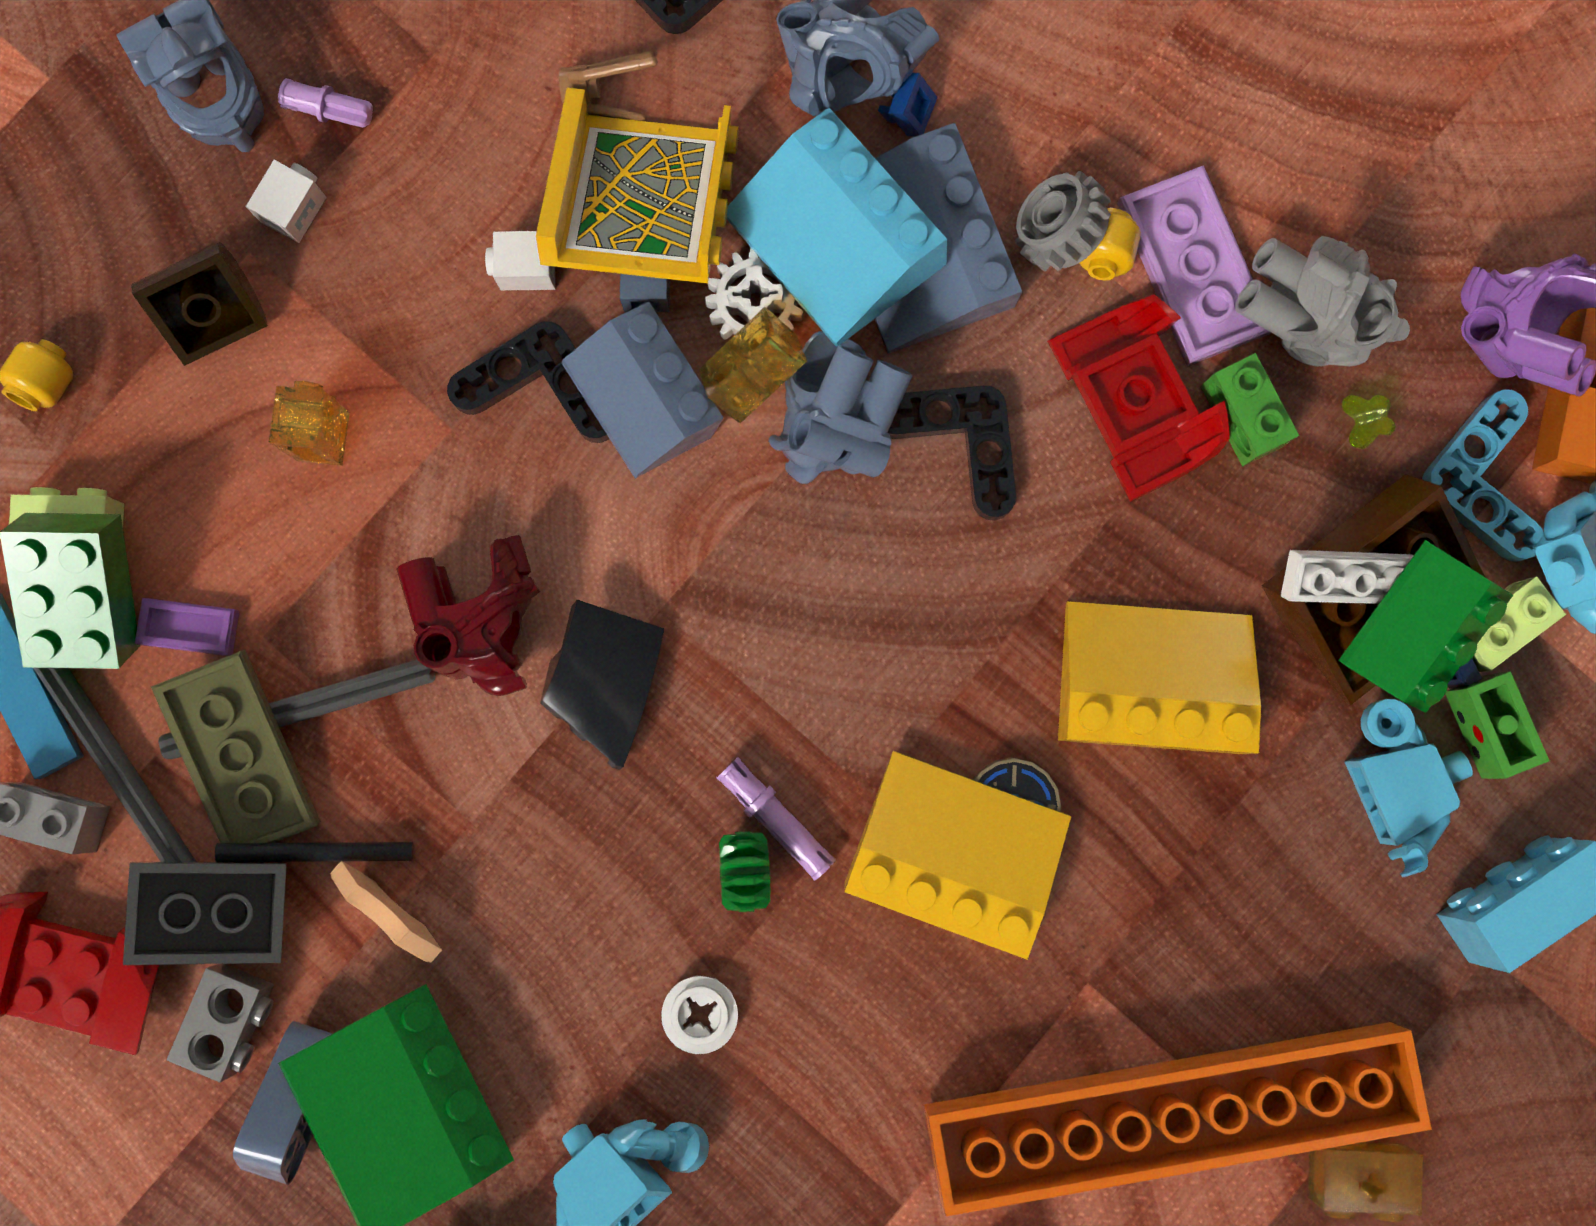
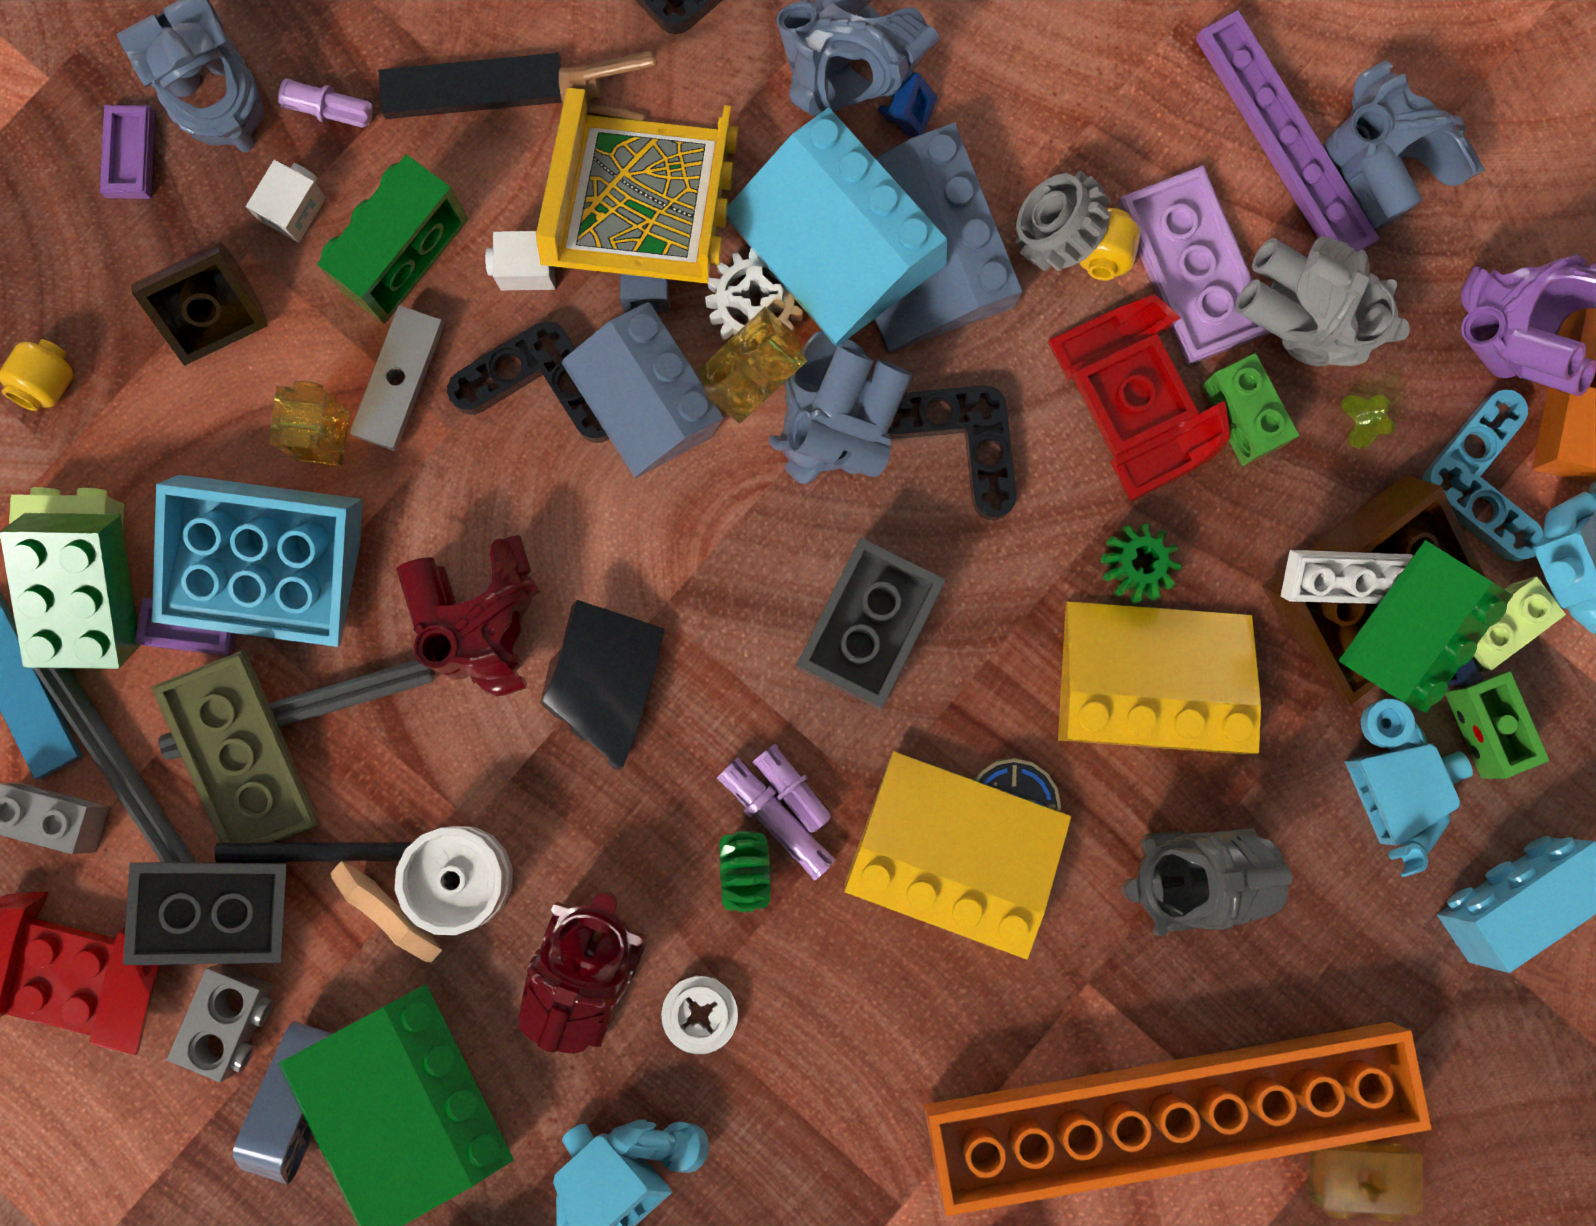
(127, 151): none -> medium lavender tile
(254, 559): none -> medium azure slope
(393, 238): none -> green brick
(405, 351): none -> light grey tile
(425, 879): none -> white wheel
(470, 86): none -> black tile
(578, 981): none -> dark red helmet
(792, 788): none -> lavender axle
(870, 624): none -> dark grey brick
(1154, 574): none -> green gear
(1208, 879): none -> dark grey helmet
(1284, 133): none -> medium lavender plate
(1391, 126): none -> sand blue helmet

